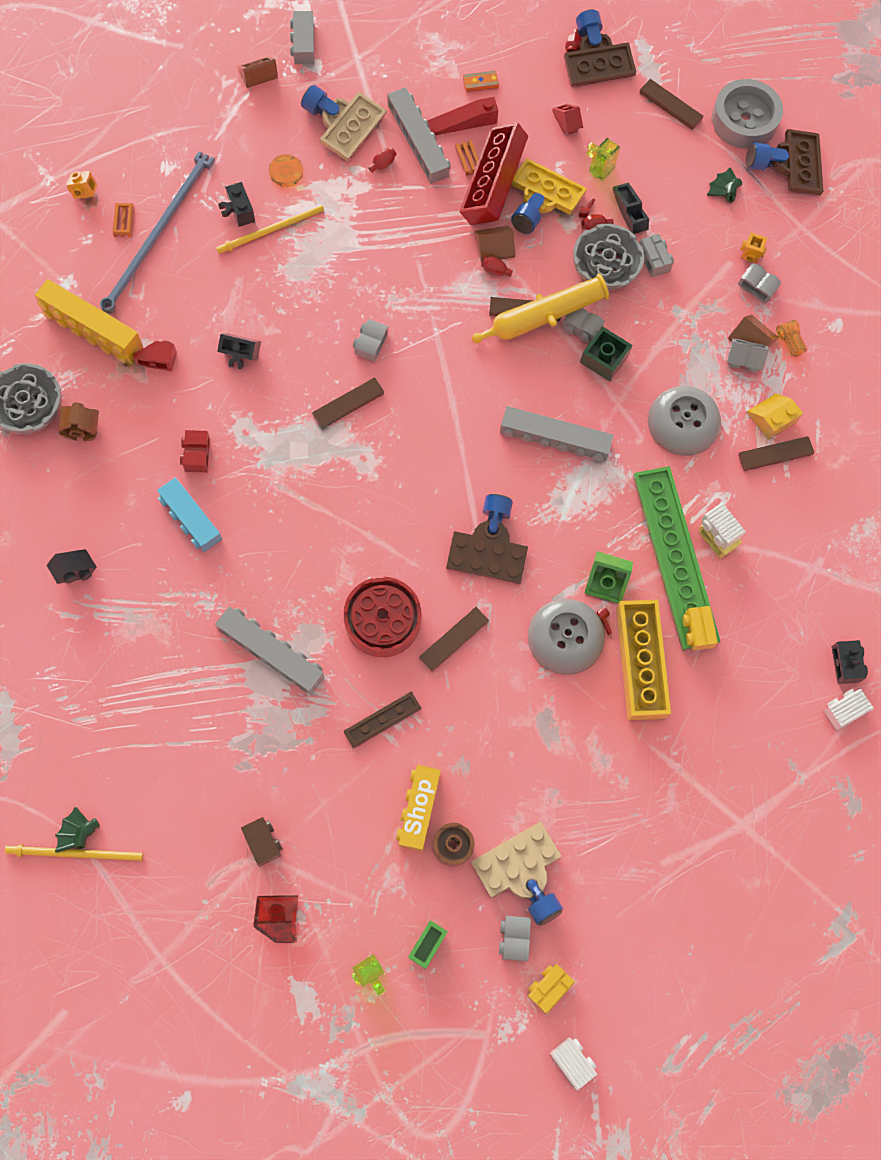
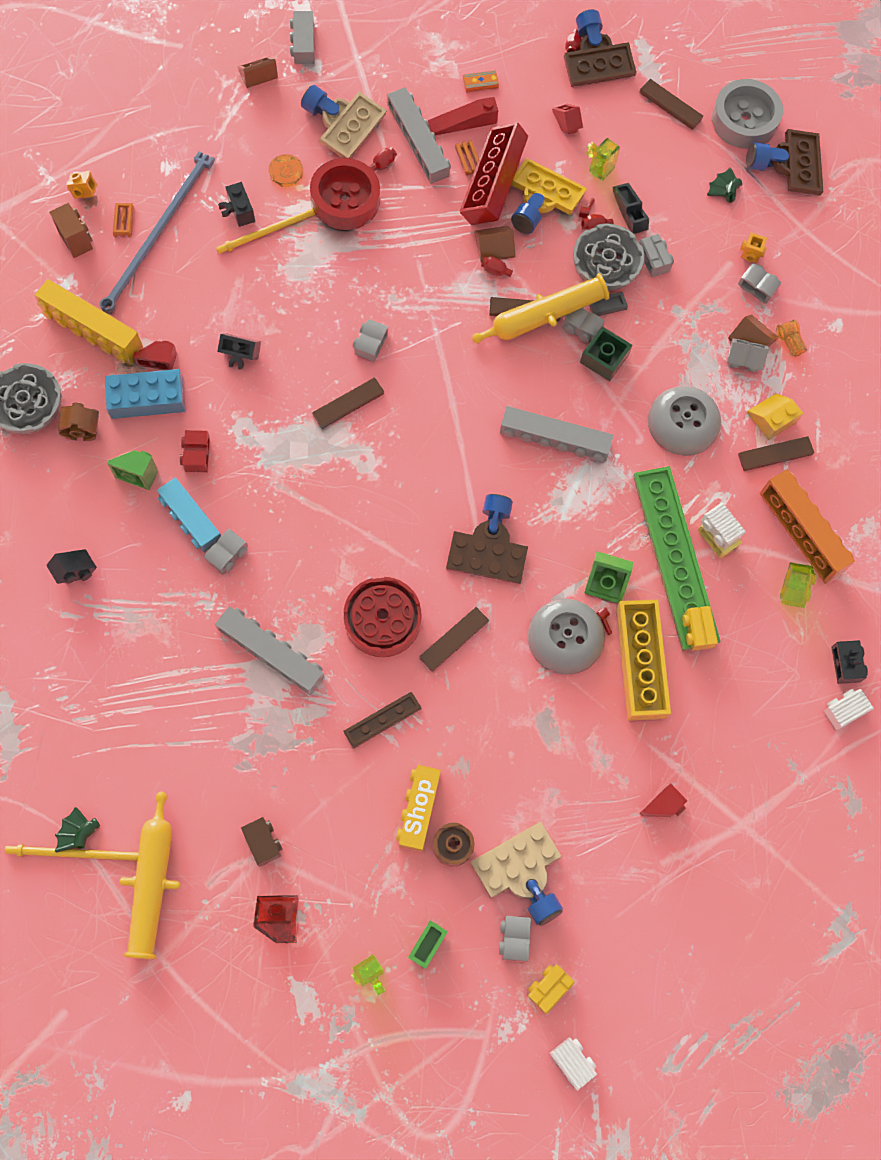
(72, 229): none -> dark orange brick
(134, 468): none -> bright green slope
(144, 394): none -> dark azure brick
(149, 883): none -> yellow piece
(226, 551): none -> light grey brick
(340, 178): none -> red brick
(614, 304): none -> dark grey tile
(666, 803): none -> red slope
(797, 585): none -> clear neon green brick
(806, 526): none -> orange brick

